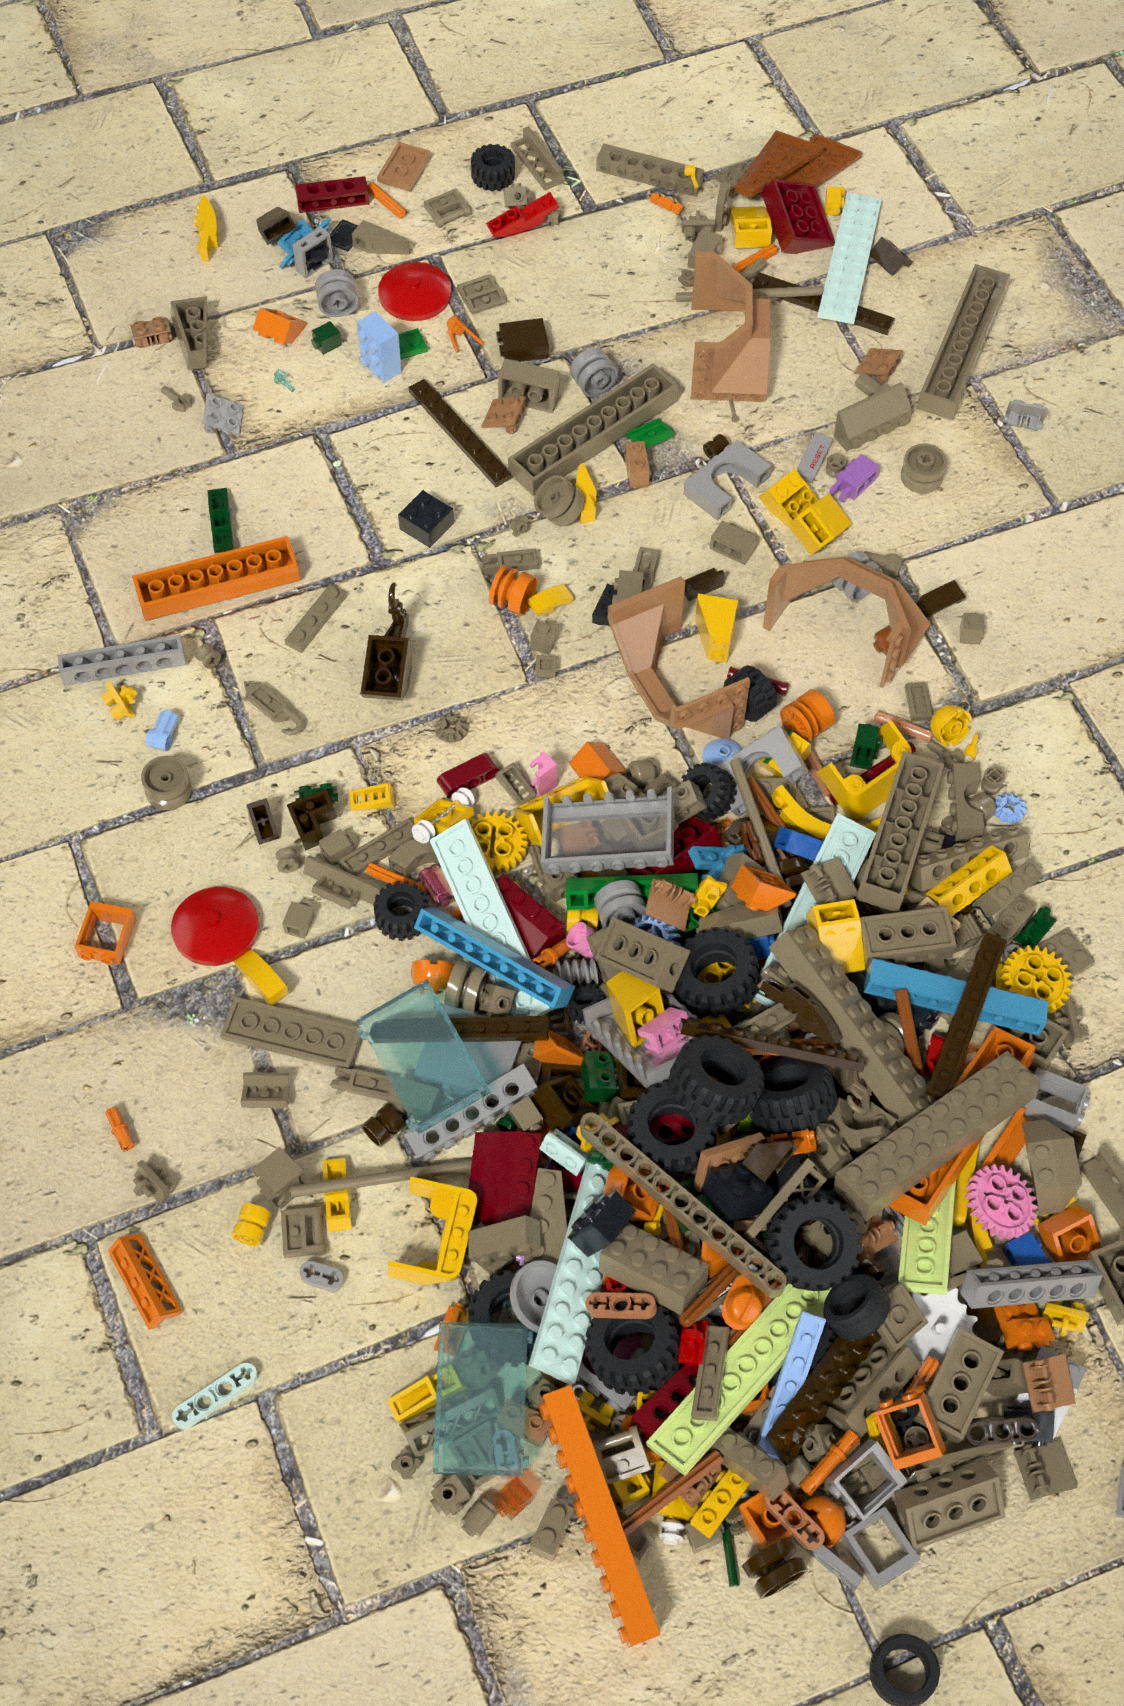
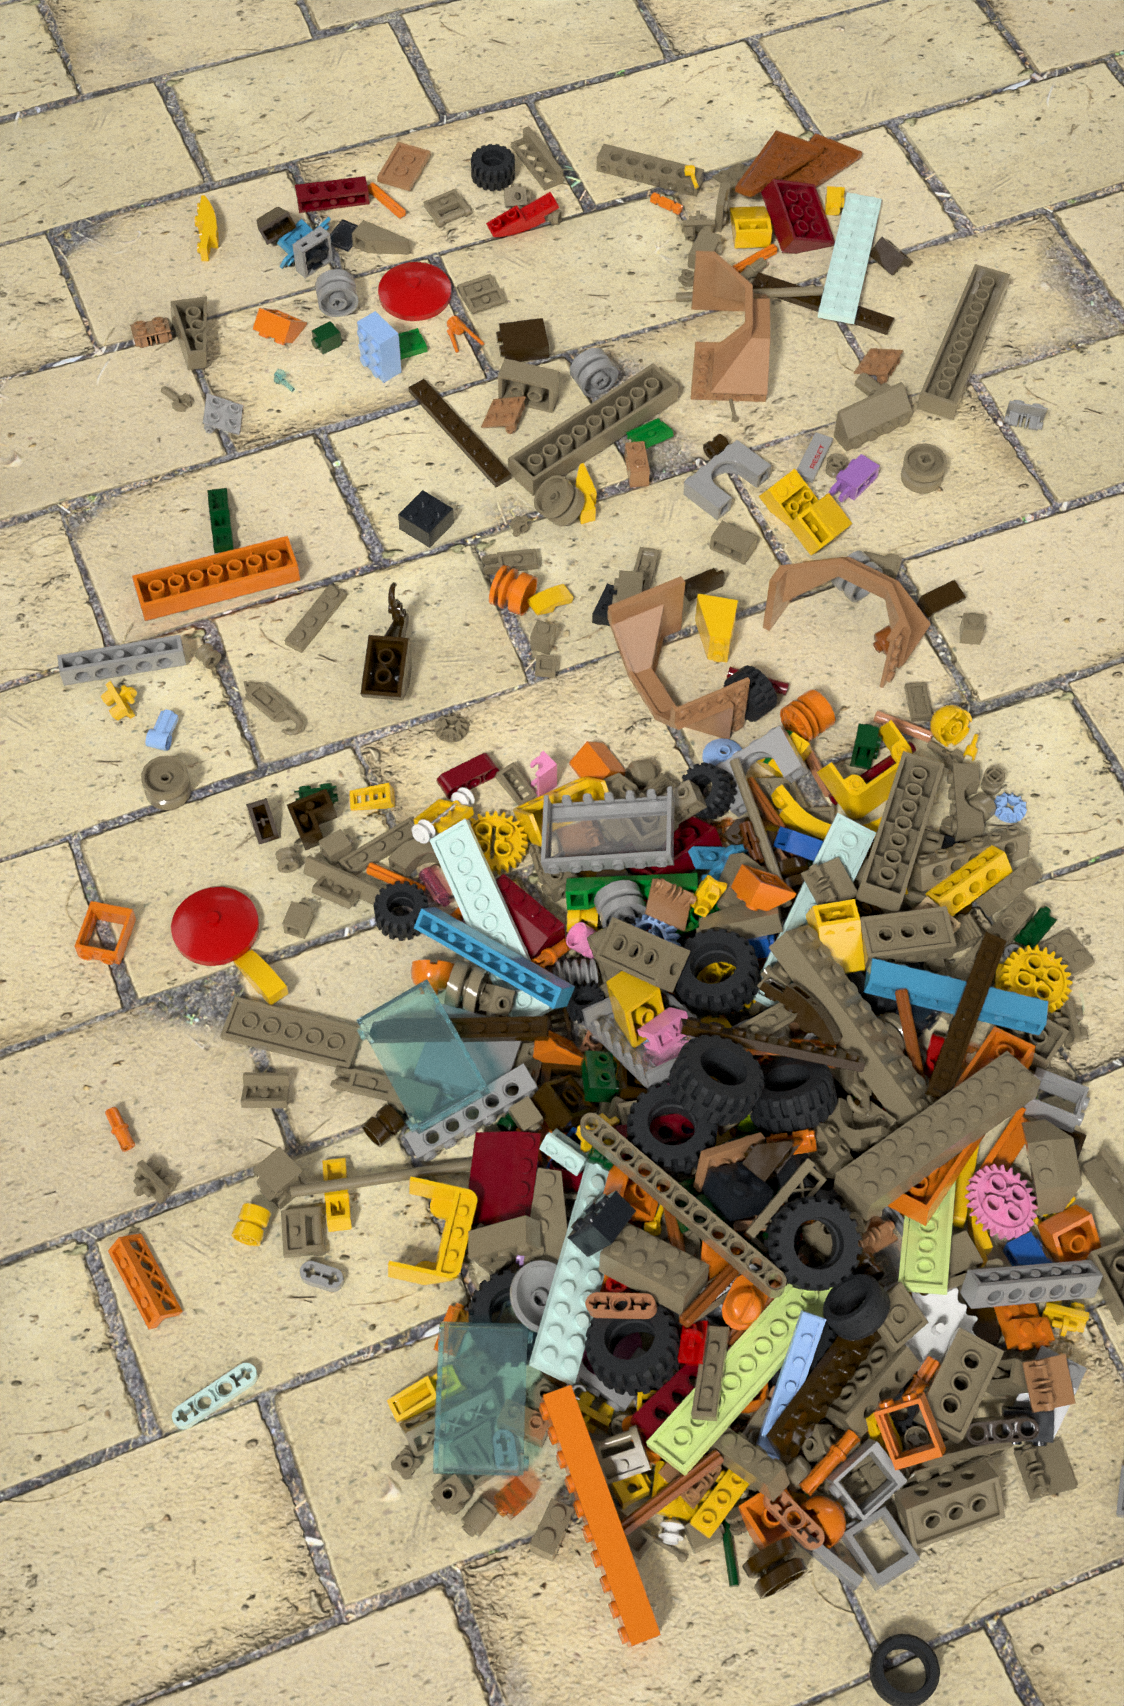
(682, 1557): none -> dark tan hinge

